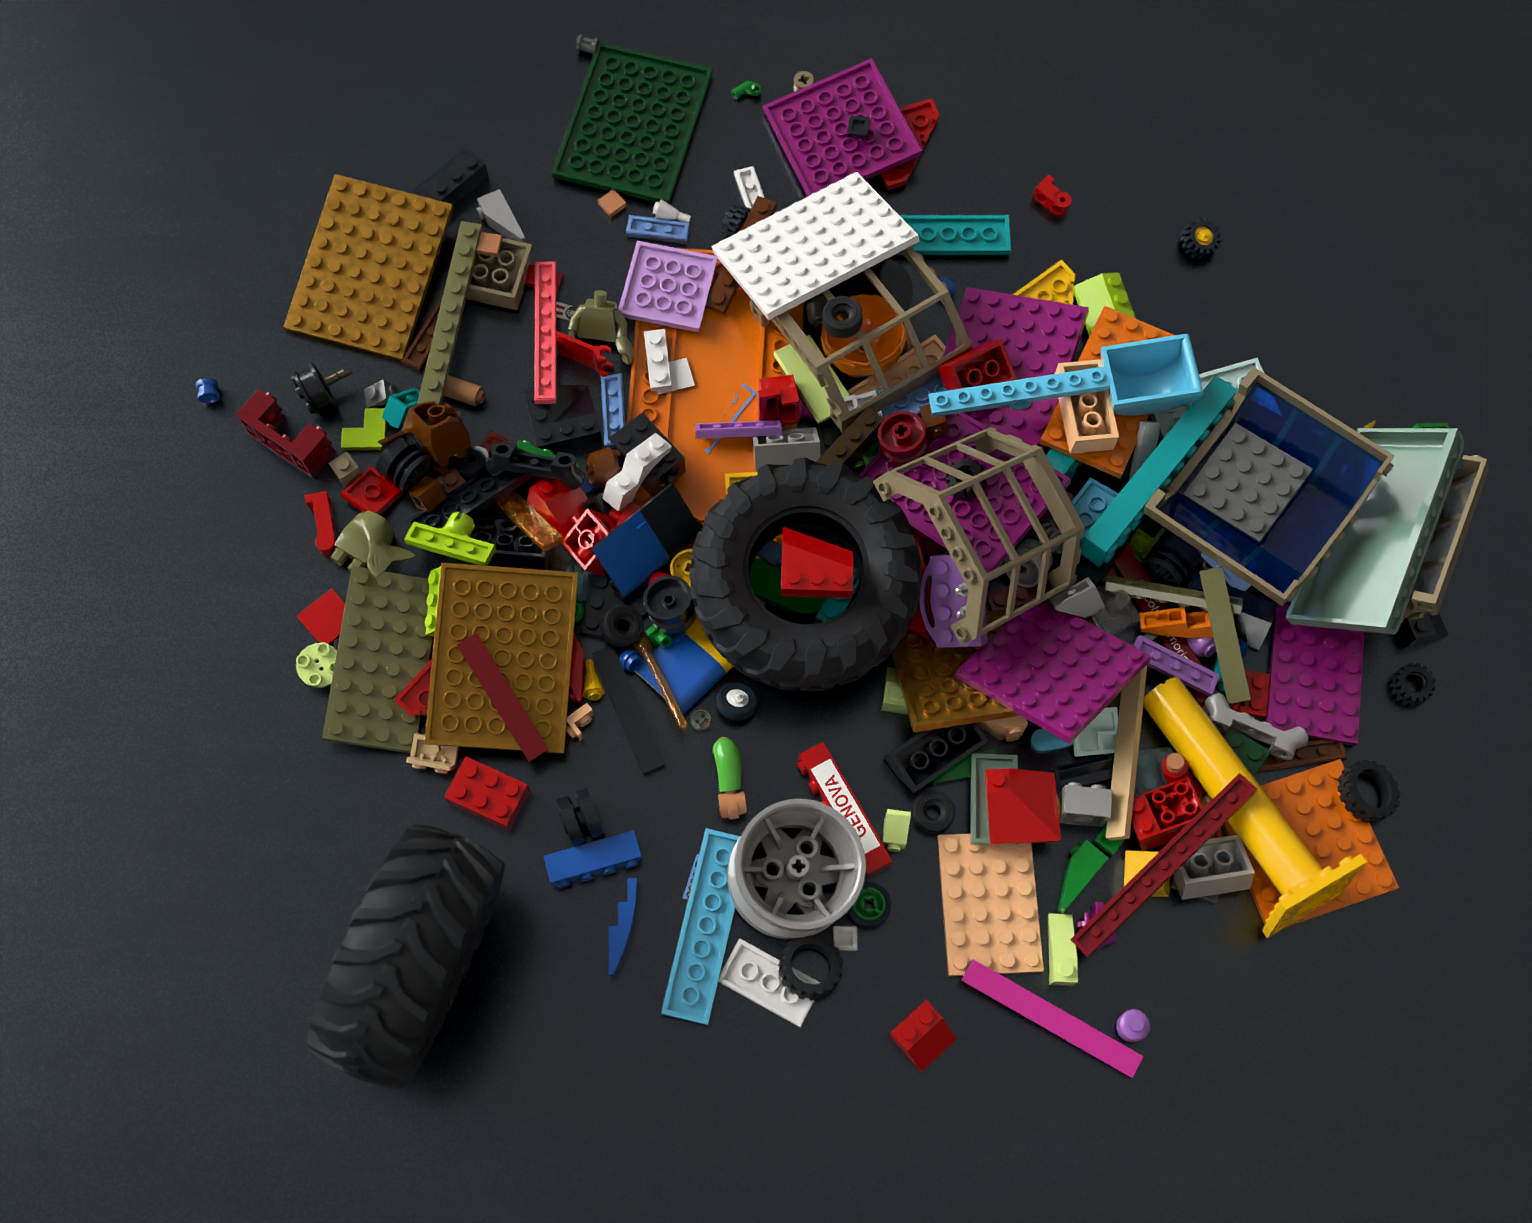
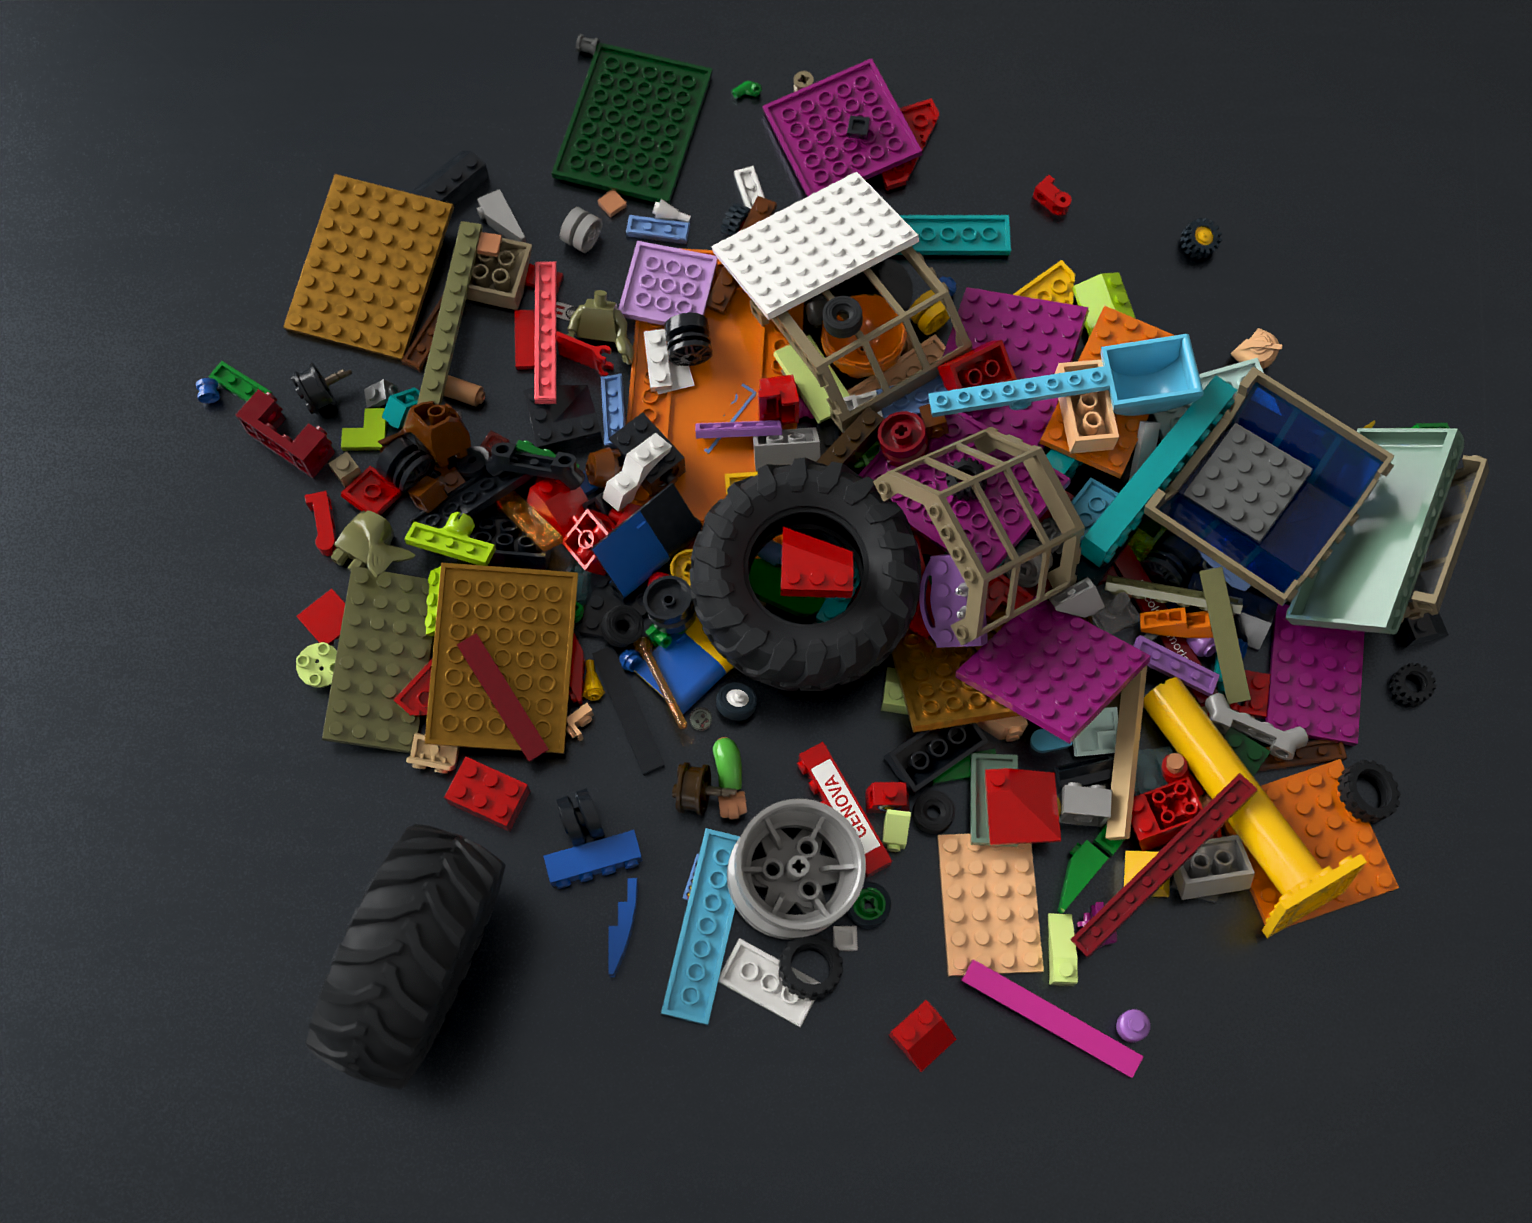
(236, 382): none -> green tile
(525, 339): none -> red tile
(581, 229): none -> light grey wheel
(688, 339): none -> black wheel
(695, 788): none -> dark brown wheel
(887, 796): none -> red torso
(931, 318): none -> yellow wheel
(998, 594): none -> red plate
(1261, 346): none -> light nougat helmet

